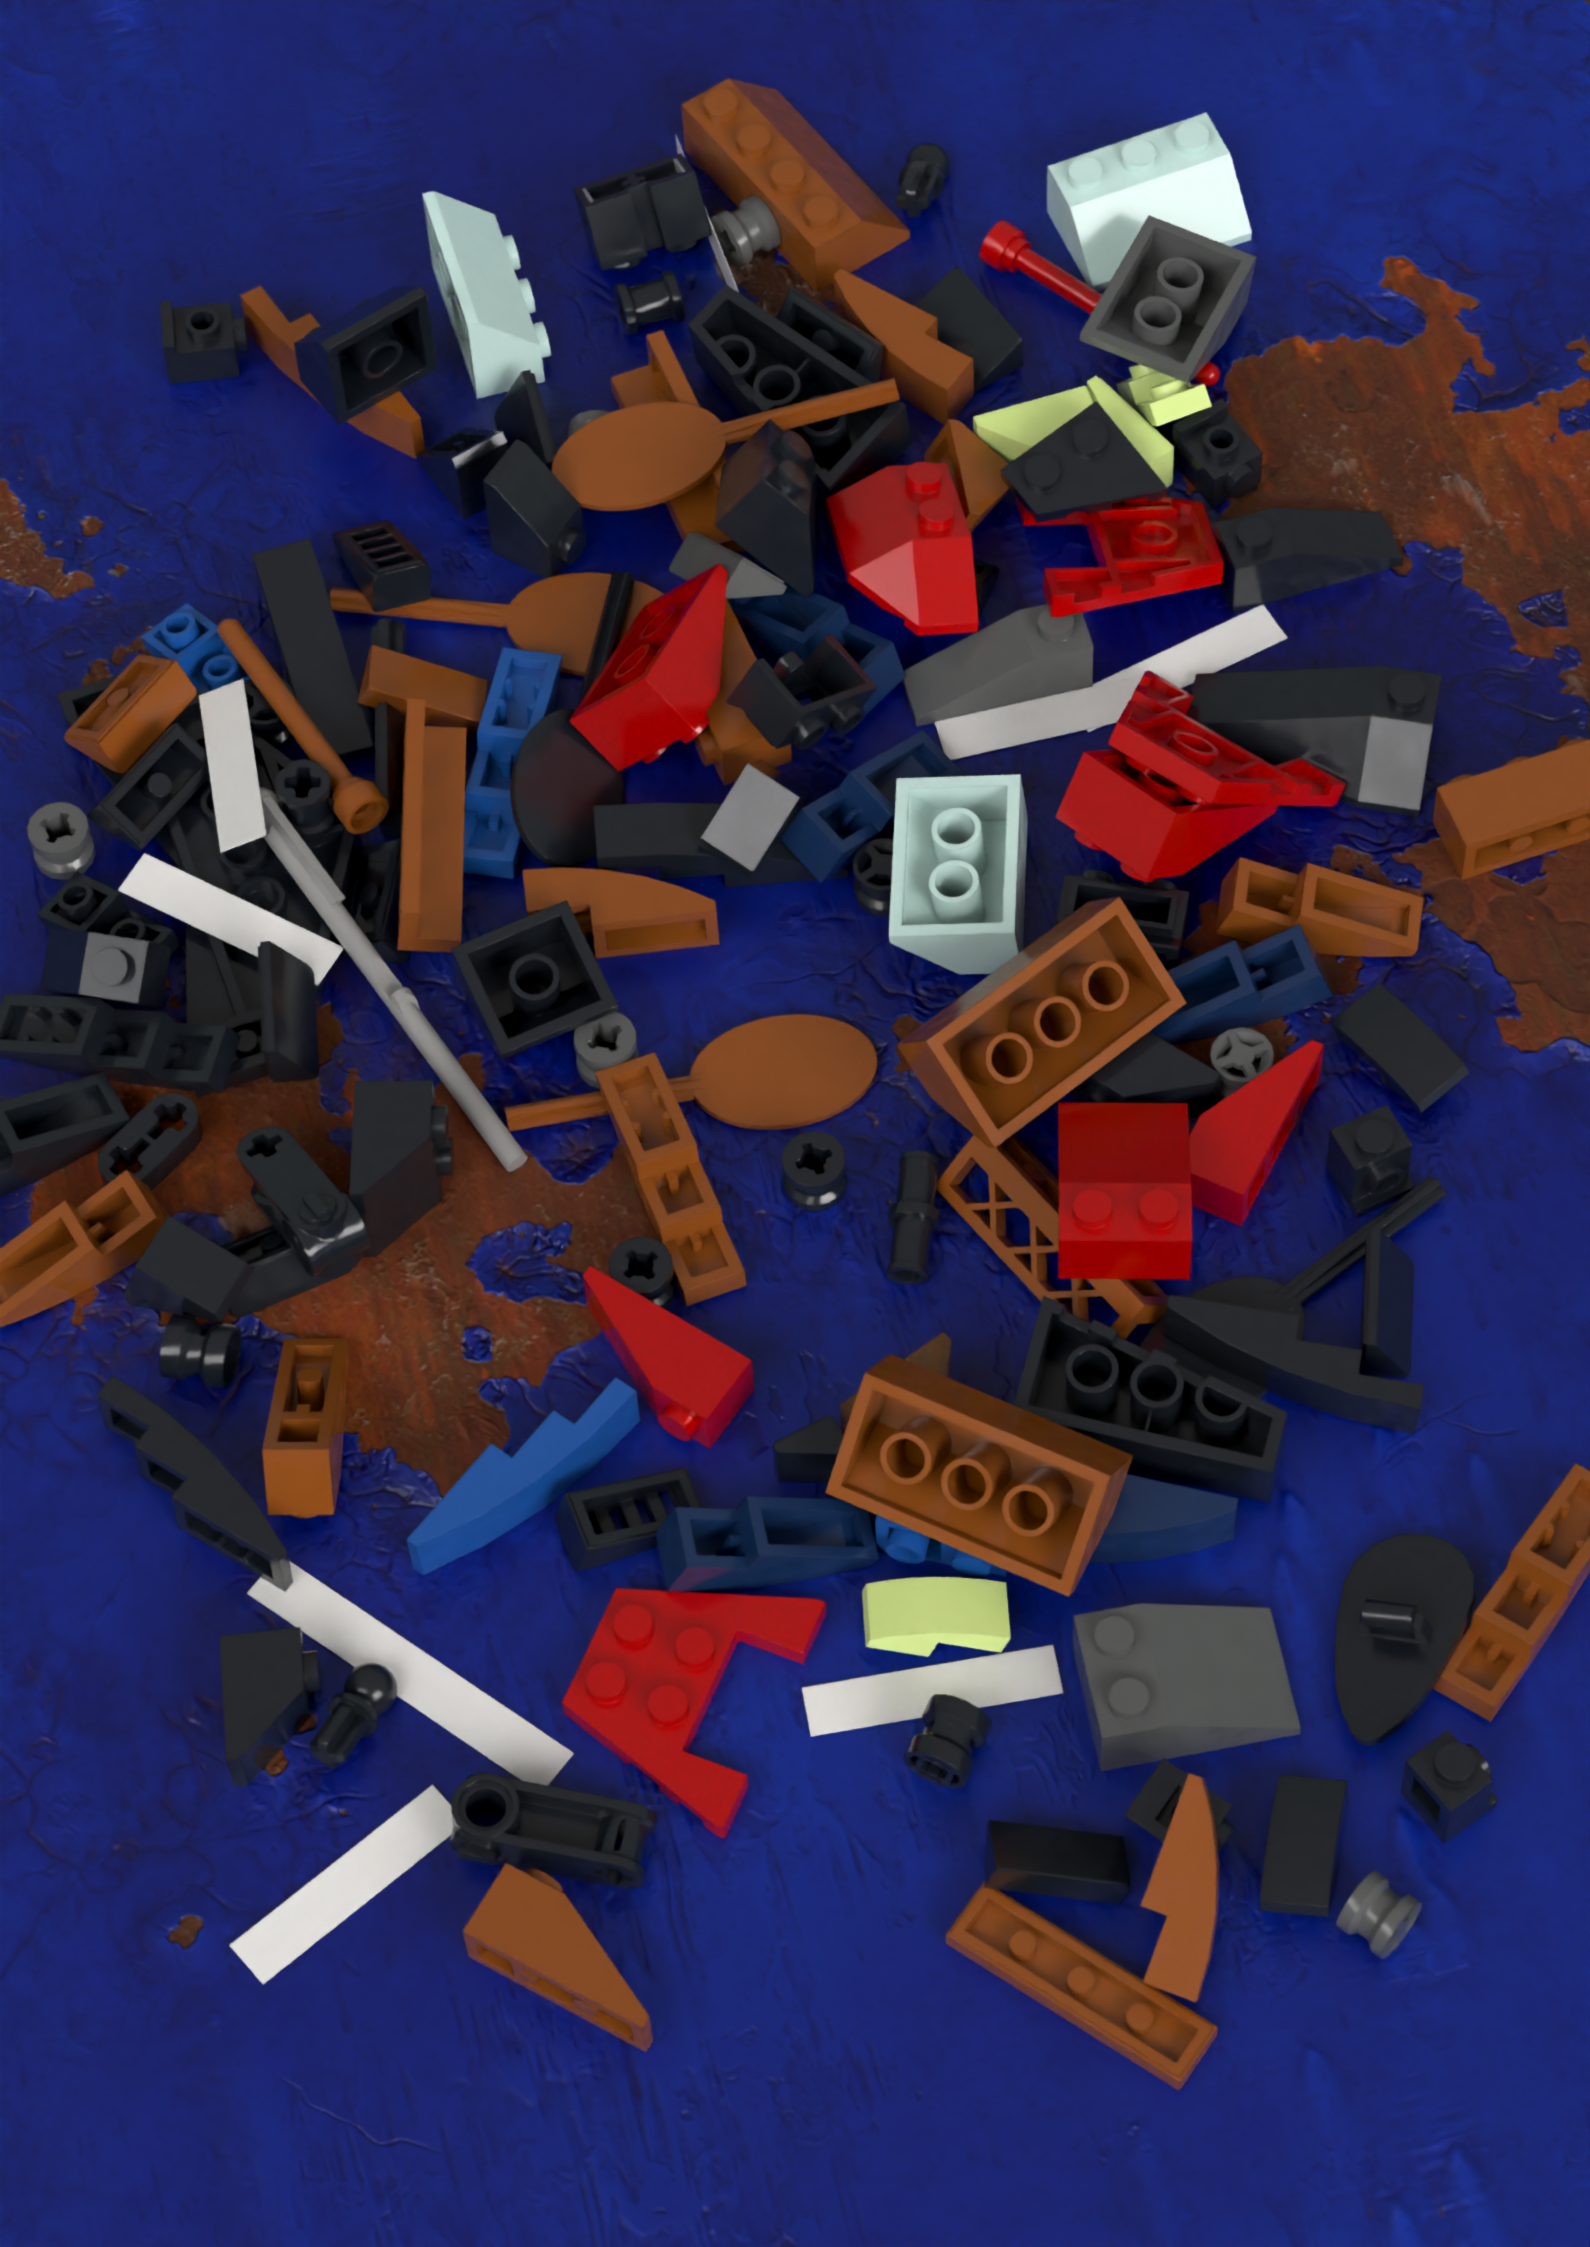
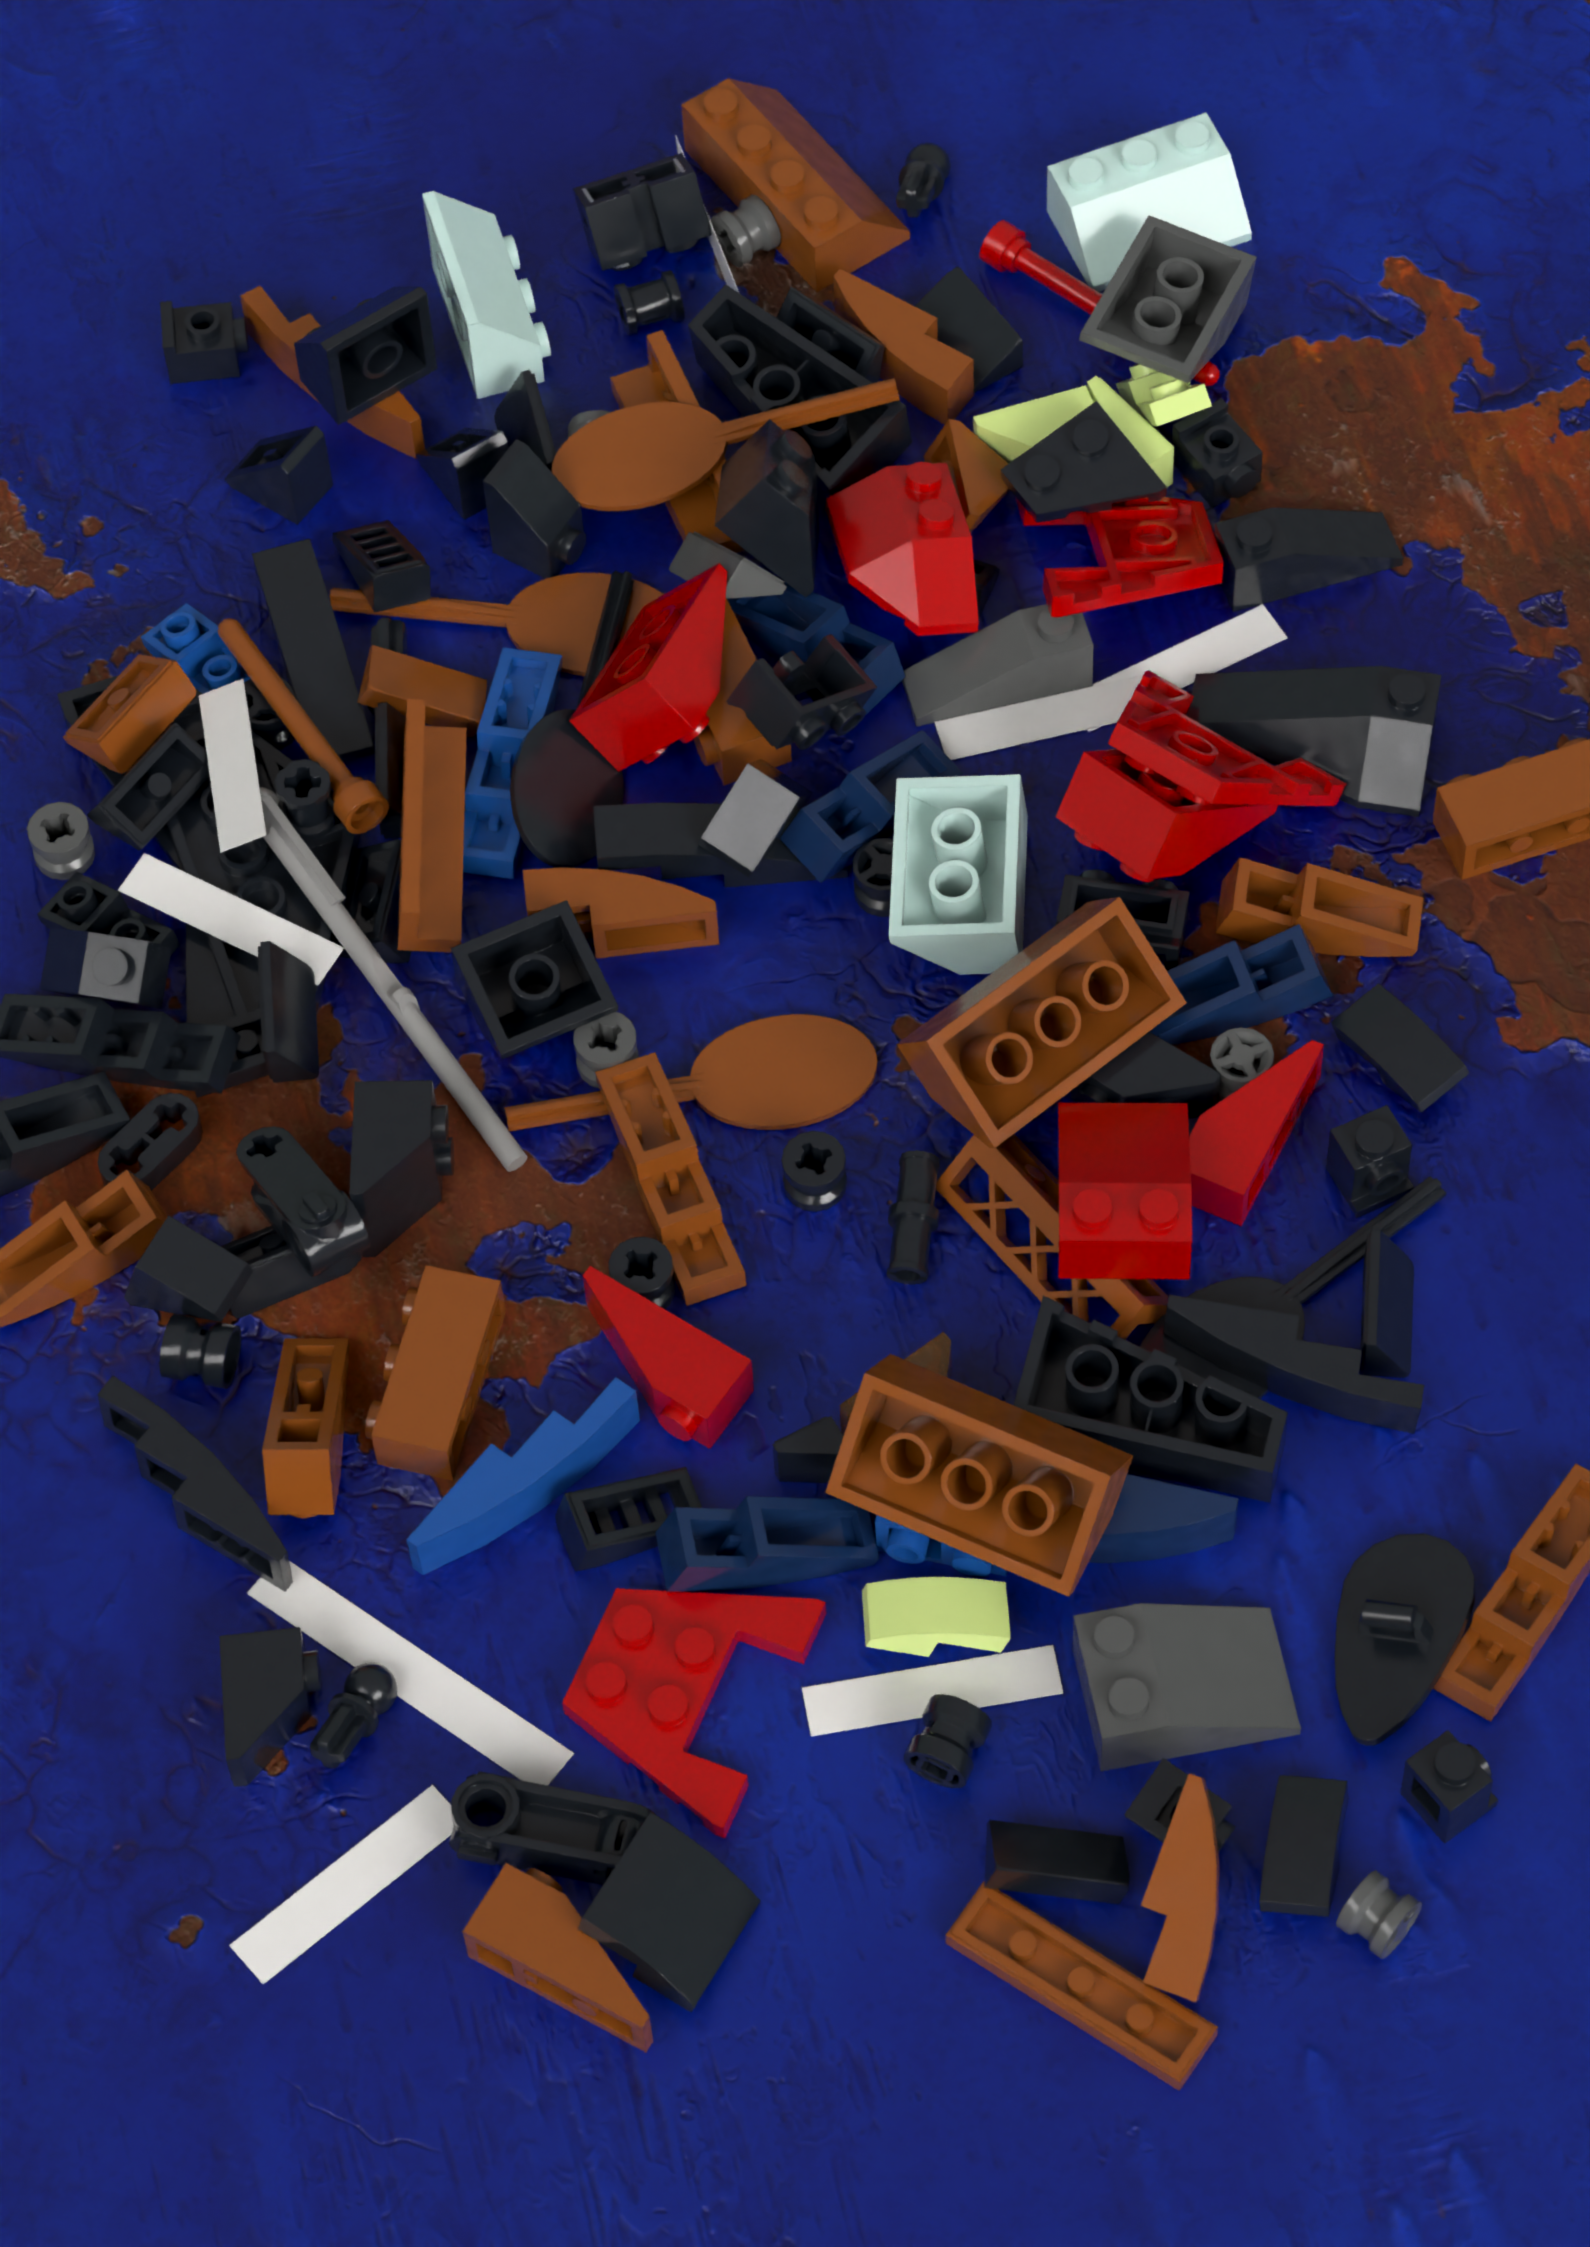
(285, 473): none -> black slope
(436, 1372): none -> dark orange brick
(670, 1912): none -> black slope

